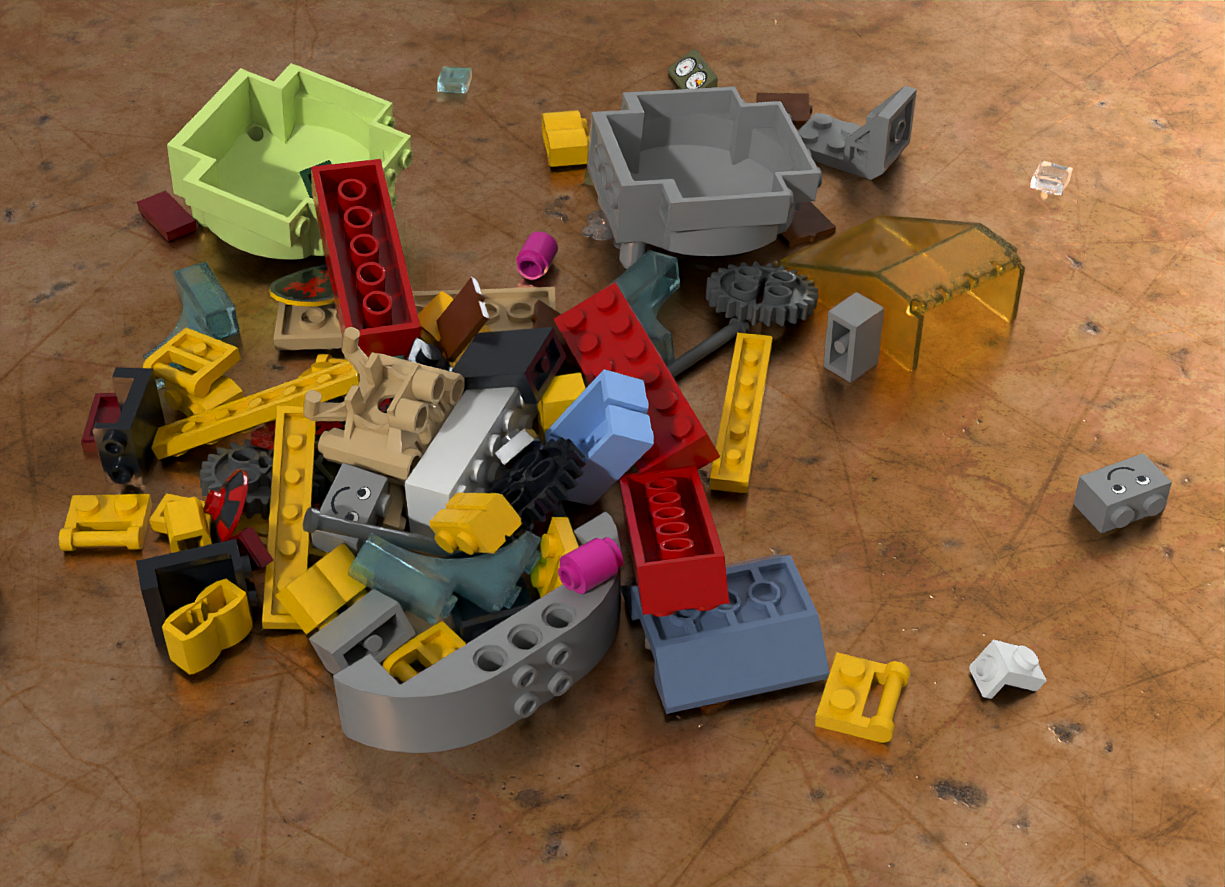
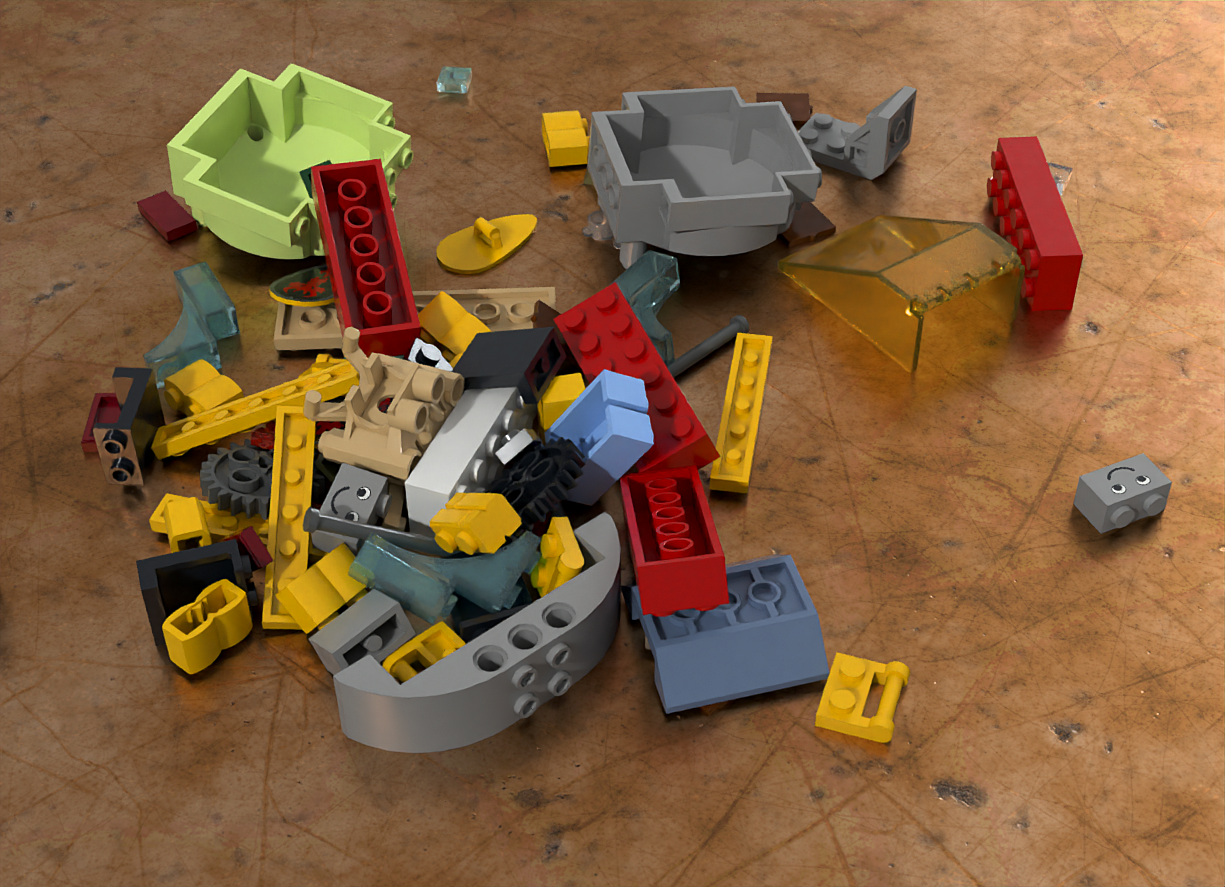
(106, 521): yellow plate -> none
(197, 352): yellow plate -> none
(226, 506): dish -> none
(462, 319): reddish brown piece -> none
(485, 243): none -> yellow shield
(536, 255): dark pink brick -> none
(590, 564): dark pink brick -> none
(693, 72): slope -> none
(784, 299): dark grey gear -> none
(853, 337): light grey brick -> none
(1006, 664): white bracket -> none
(1035, 223): none -> red brick

